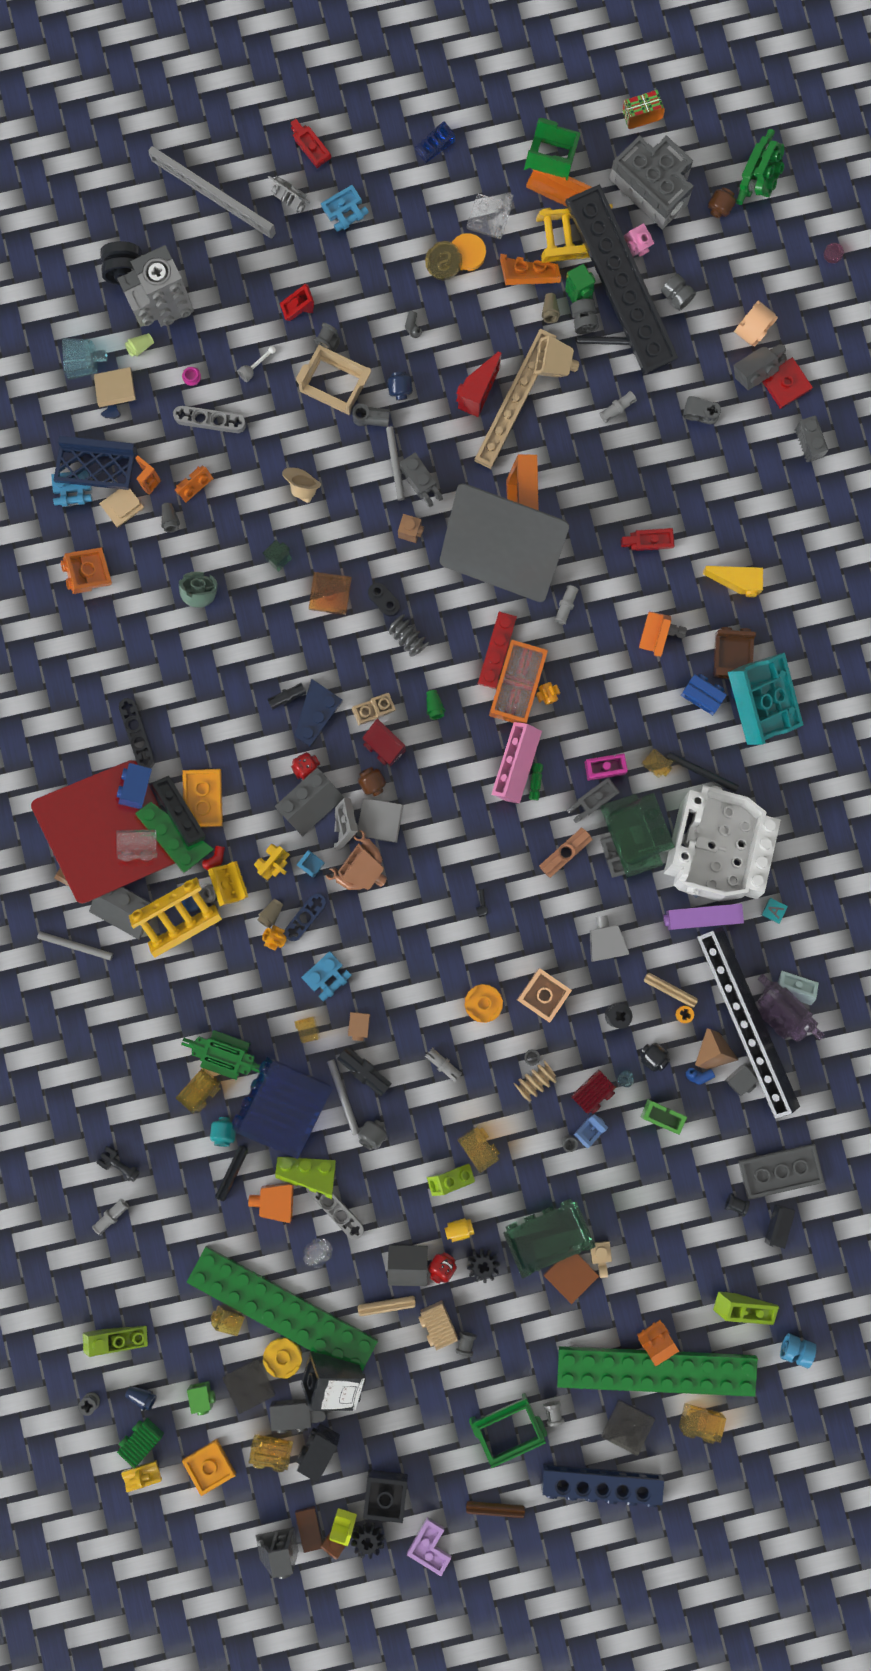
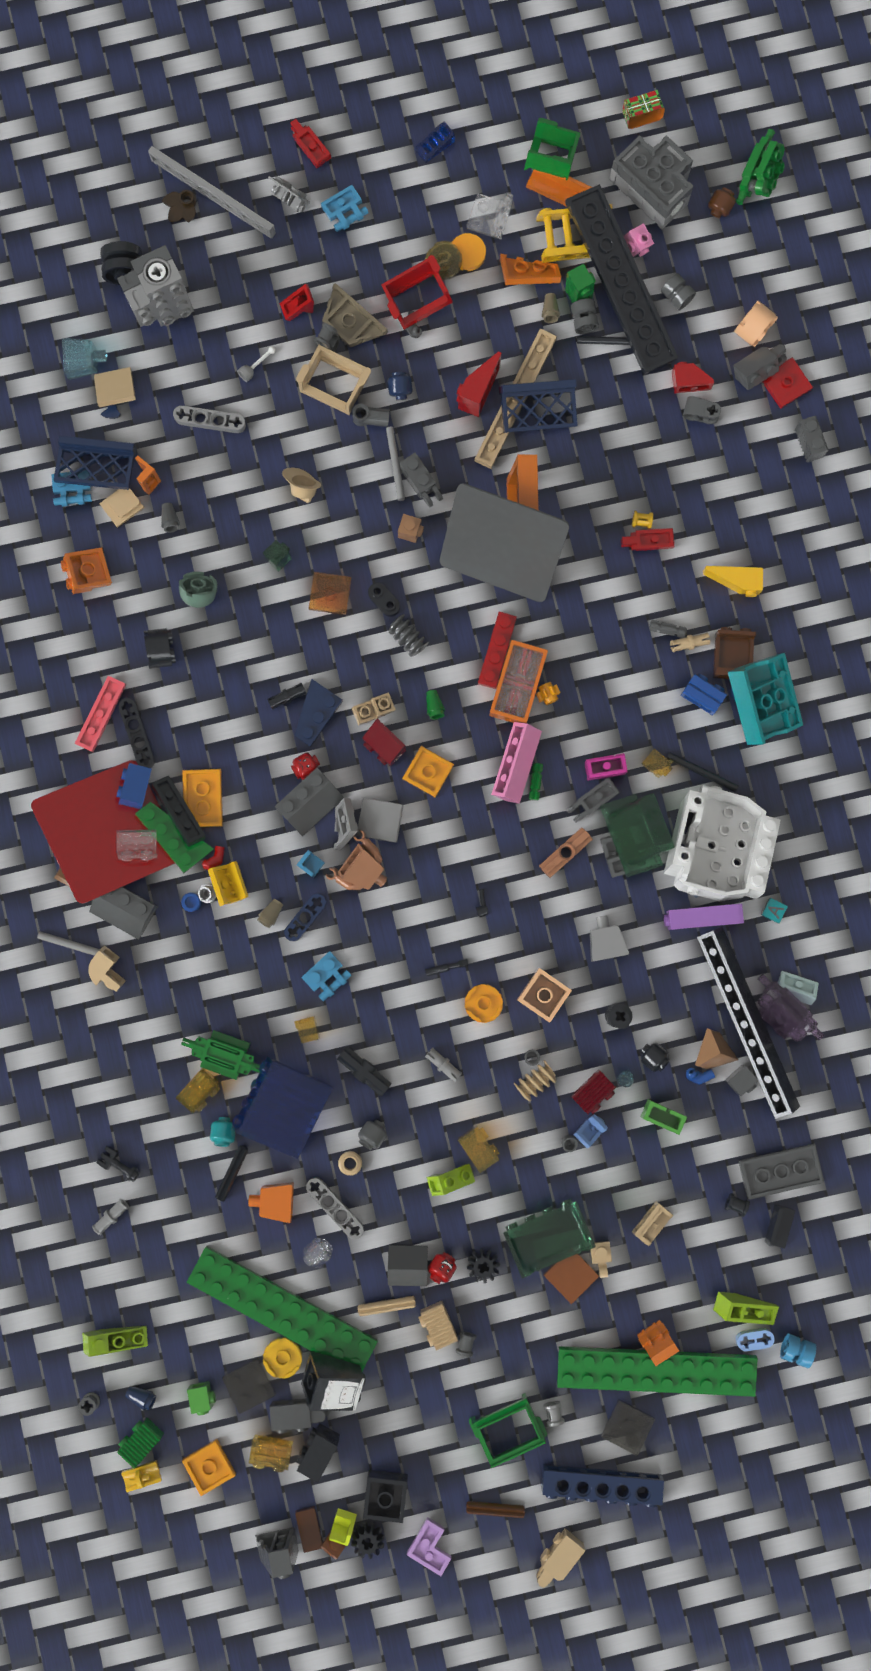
(100, 714): none -> coral plate
(101, 969): none -> tan brick
(139, 344): yellowish green cone -> none
(158, 648): none -> black brick
(178, 207): none -> dark brown plate
(183, 931): yellow fence -> none
(188, 488): orange hinge -> none
(191, 376): dark pink plate -> none
(226, 1321): clear yellow bracket -> none
(274, 864): yellow hips -> none
(274, 937): light orange gear -> none
(310, 1173): lime wing -> none
(343, 1097): light grey bar -> none
(350, 1154): none -> tan piece
(351, 319): none -> dark tan wing
(359, 1025): medium nougat brick -> none
(371, 781): reddish brown head -> none
(407, 280): none -> red piece
(428, 771): none -> light orange tile
(445, 967): none -> black piece
(459, 1230): yellow brick -> none
(538, 388): none -> dark blue fence
(554, 358): tan torso -> none
(559, 1558): none -> tan hinge
(566, 605): light grey pin -> none
(618, 407): light grey pin -> none
(648, 517): none -> yellow bush
(652, 1223): none -> tan hinge
(655, 632): orange panel -> none
(670, 990): tan axle -> none
(689, 1011): light orange bush -> none
(690, 378): none -> red slope
(690, 642): none -> tan pin
(702, 1423): clear yellow brick -> none
(755, 1344): none -> light blue beam
(833, 253): clear pink tile -> none

